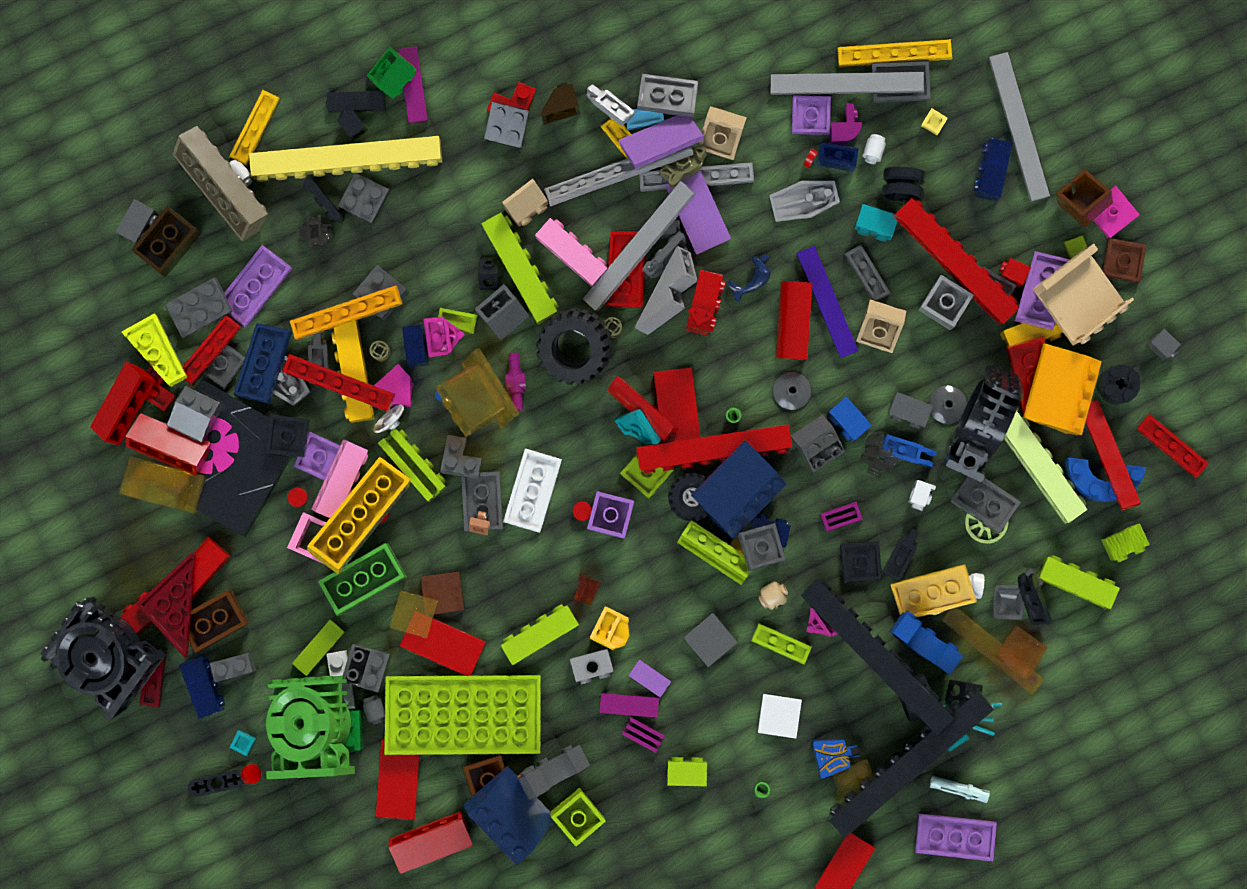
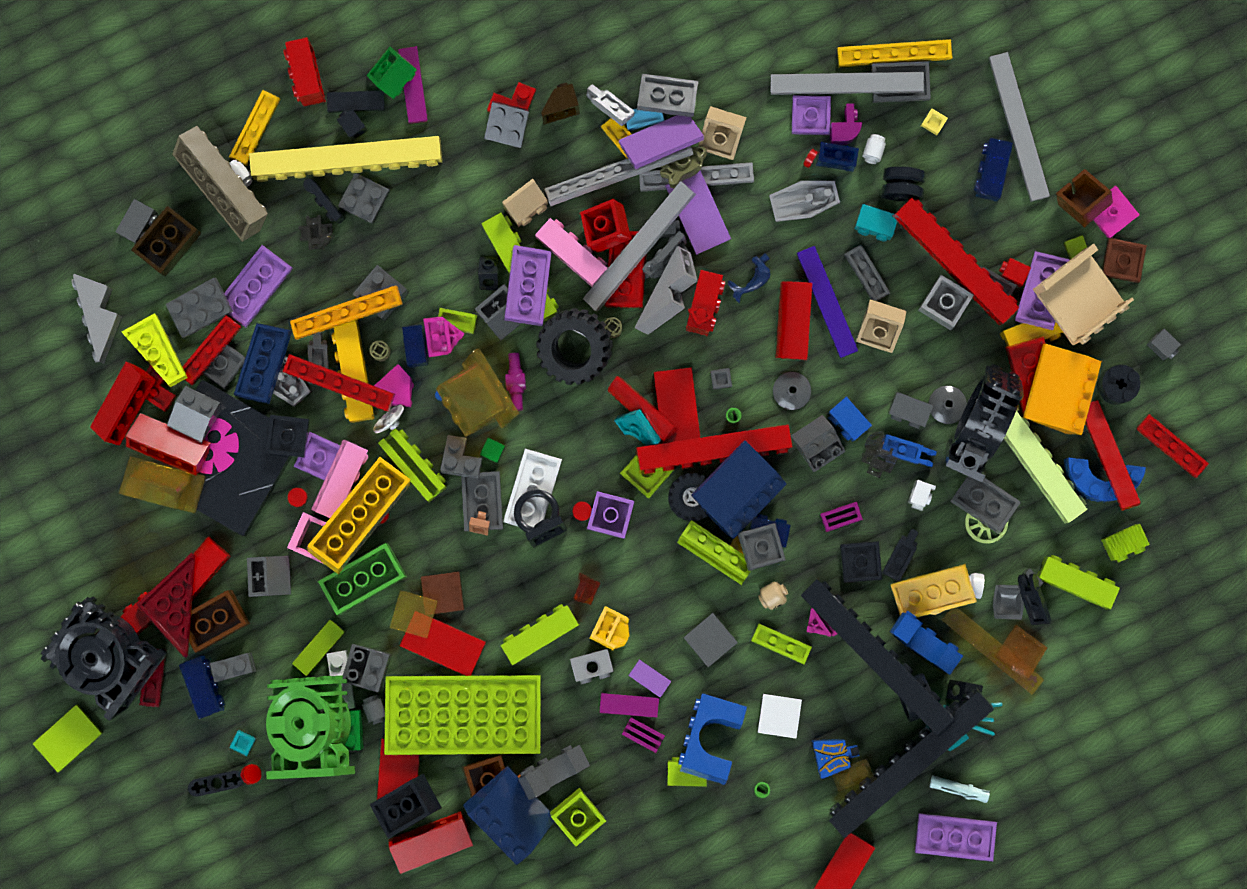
(67, 738): none -> lime tile
(100, 322): none -> light grey slope
(269, 576): none -> dark grey slope
(304, 72): none -> red brick
(405, 806): none -> black slope
(492, 450): none -> green tile
(527, 285): none -> medium lavender tile
(544, 529): none -> black tile
(605, 225): none -> red brick
(696, 760): none -> blue arch
(721, 378): none -> dark grey tile

